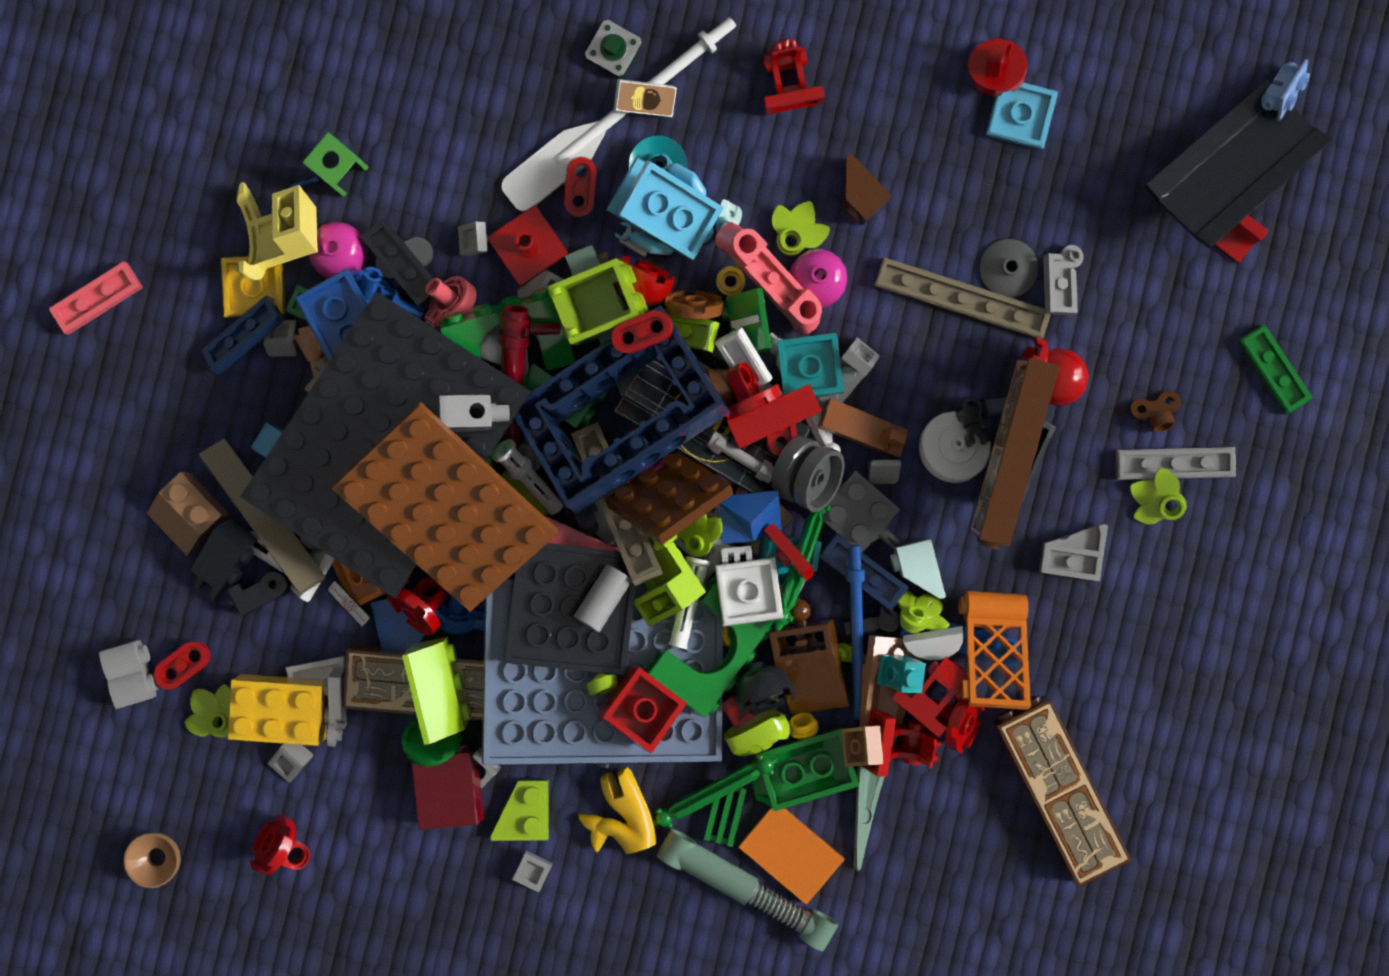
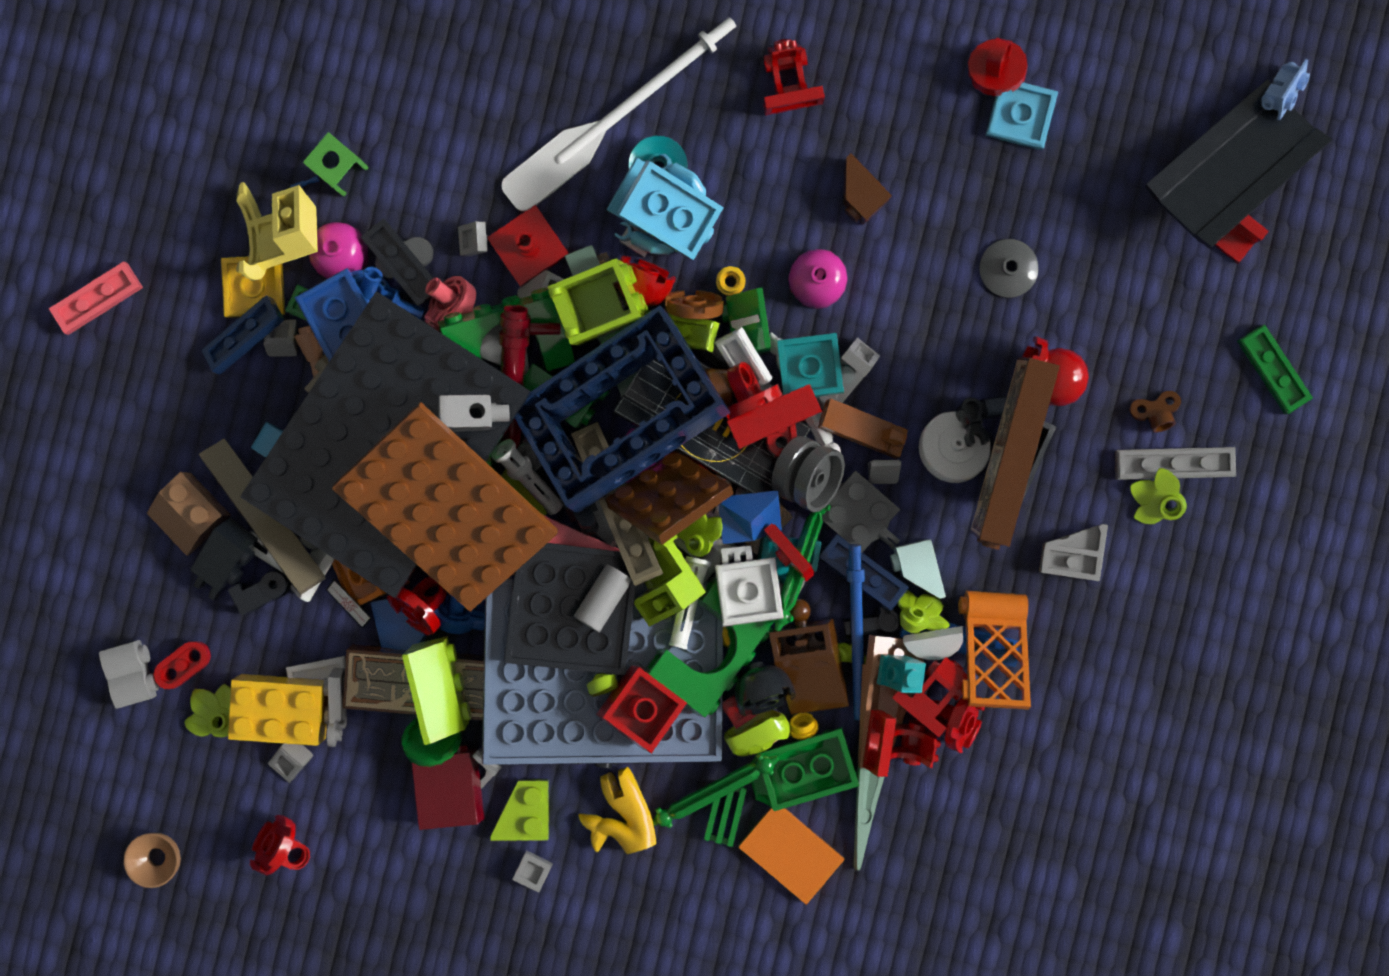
(581, 186): red plate -> none
(613, 49): piece -> none
(643, 332): red plate -> none
(644, 98): tile -> none
(684, 854): sand green piece -> none
(719, 443): light grey bar -> none
(730, 213): light aqua piece -> none
(753, 257): coral plate -> none
(800, 225): lime plate -> none
(862, 746): nougat piece -> none
(962, 298): dark tan tile -> none
(1061, 281): light grey hinge -> none
(1061, 791): brick -> none

